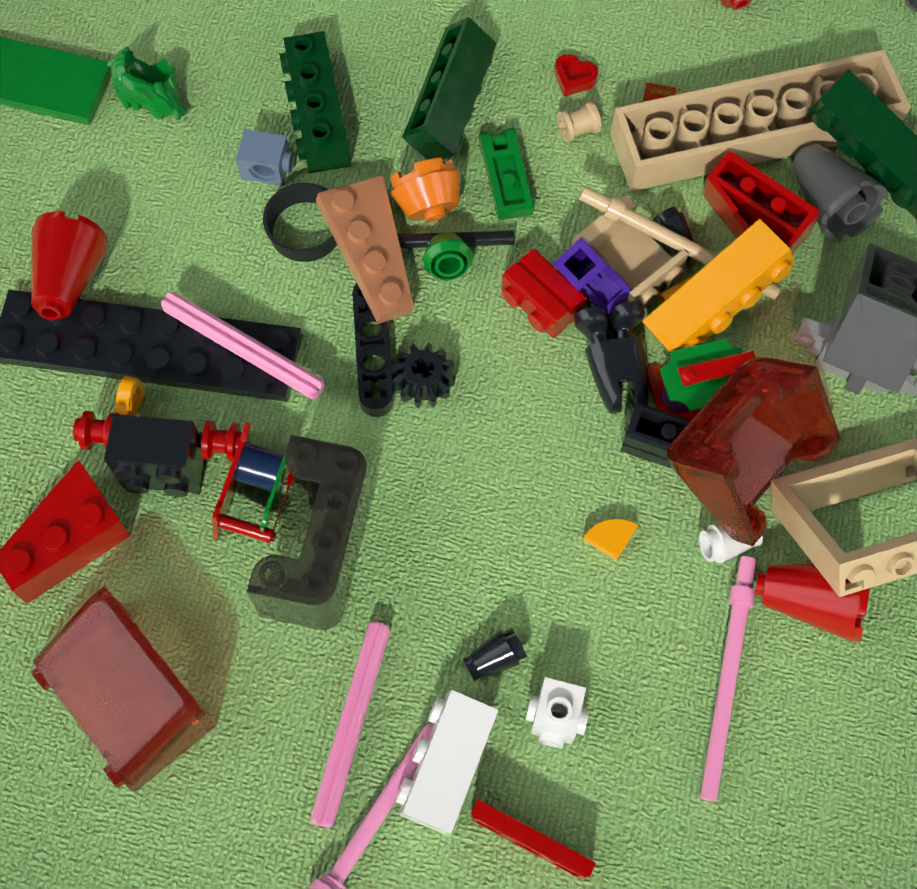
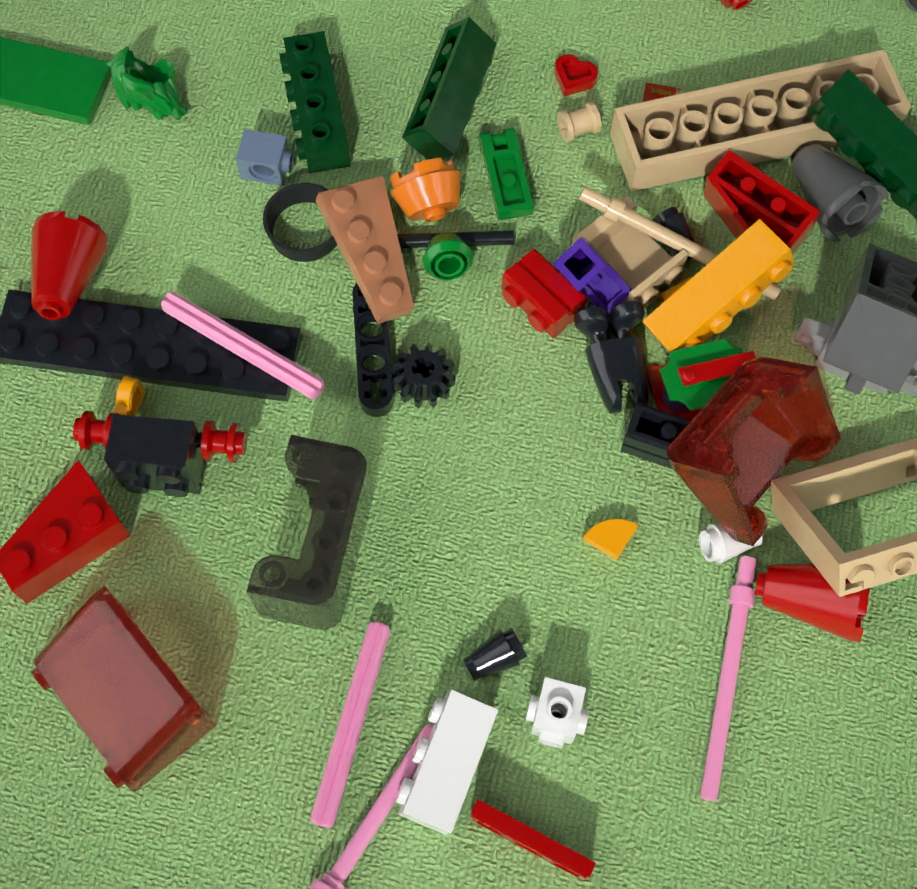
(257, 468): piece -> none

